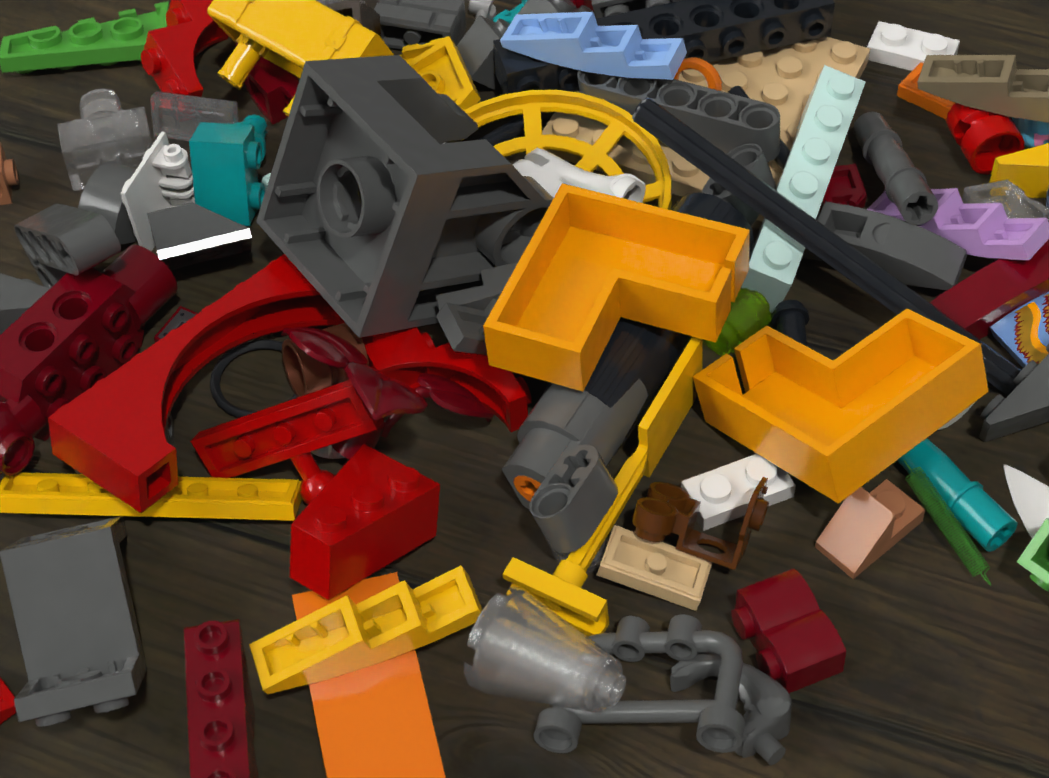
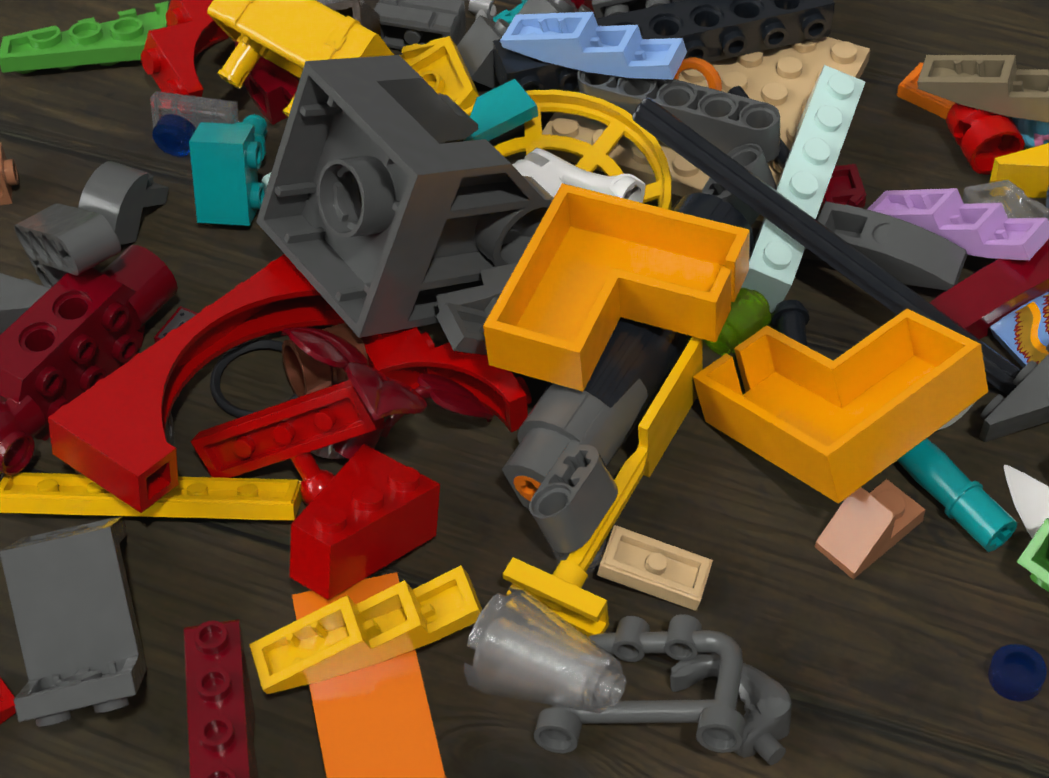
(103, 136): clear brick -> none
(157, 184): white hinge -> none
(173, 134): none -> clear blue tile
(196, 235): dark grey slope -> none
(501, 111): none -> teal tile
(671, 510): reddish brown piece -> none
(729, 488): white plate -> none
(789, 631): dark red brick -> none
(903, 182): dark grey piece -> none
(907, 47): white plate -> none
(951, 518): bright green piece -> none
(1017, 672): none -> clear blue tile

